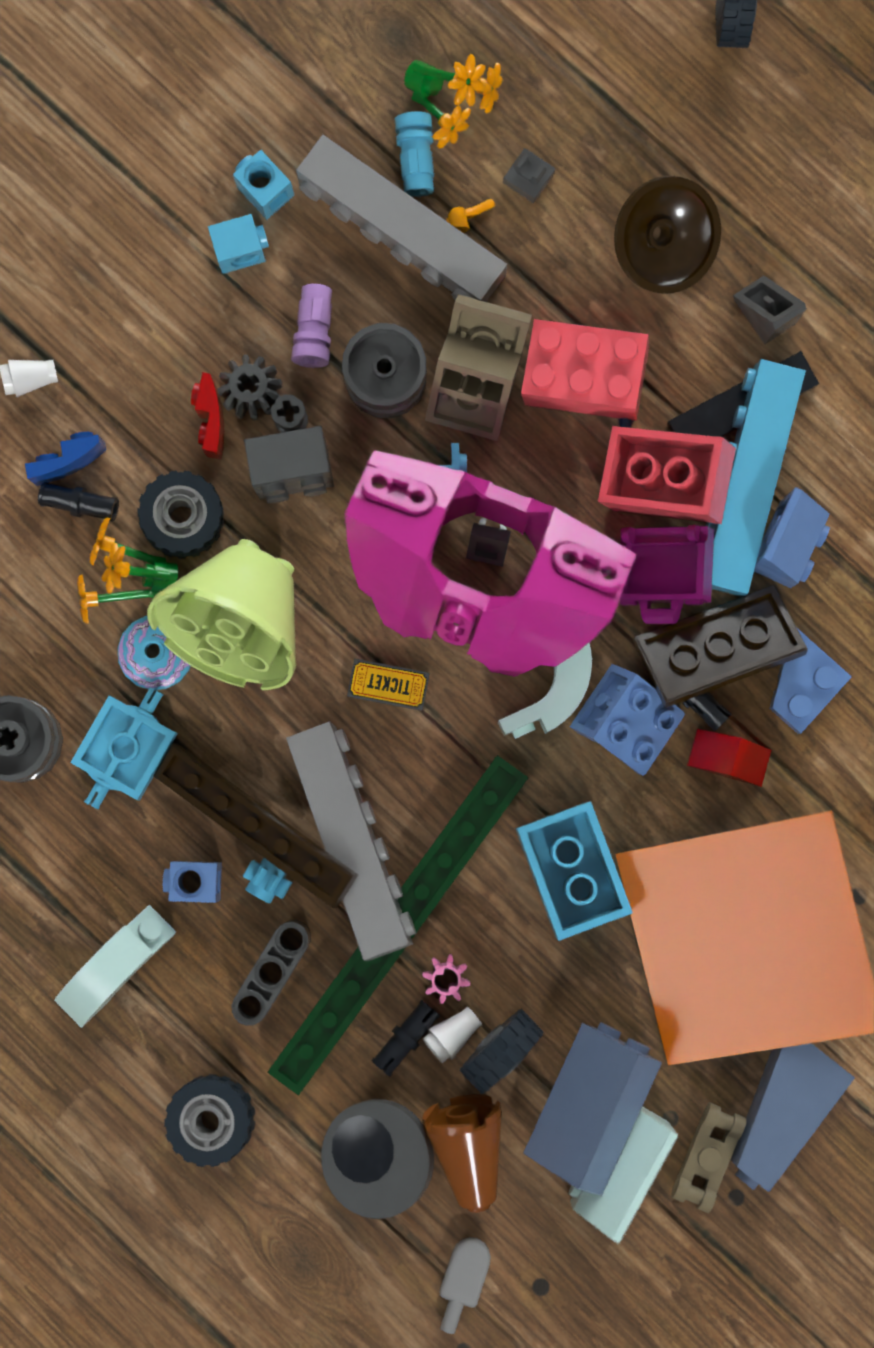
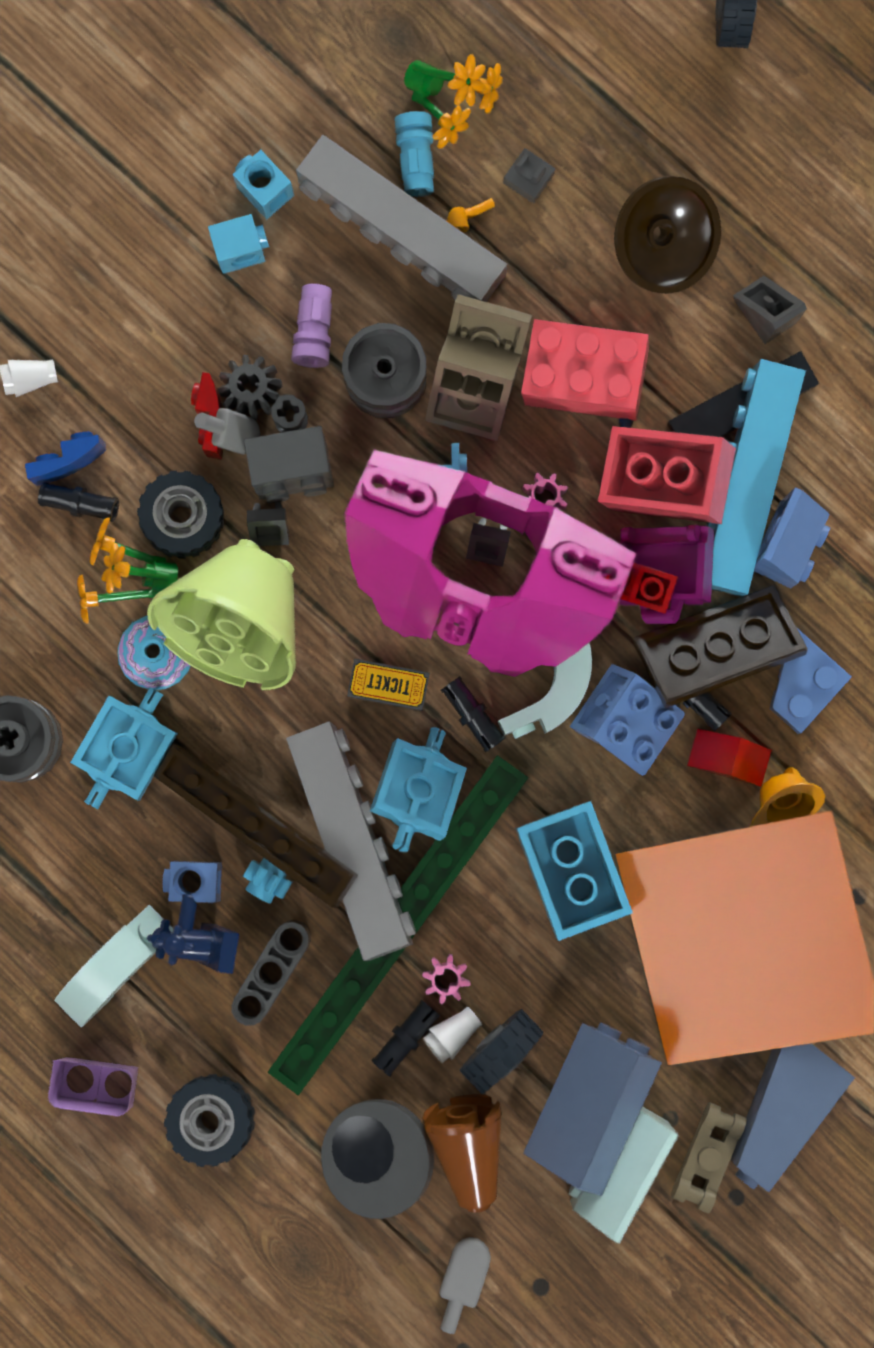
(63, 1097): none -> lavender piece
(209, 946): none -> dark blue piece
(228, 429): none -> light grey piece
(268, 526): none -> dark grey tile
(418, 789): none -> medium azure plate
(472, 714): none -> black pin
(548, 484): none -> bright pink gear
(648, 587): none -> red slope
(787, 798): none -> light orange piece

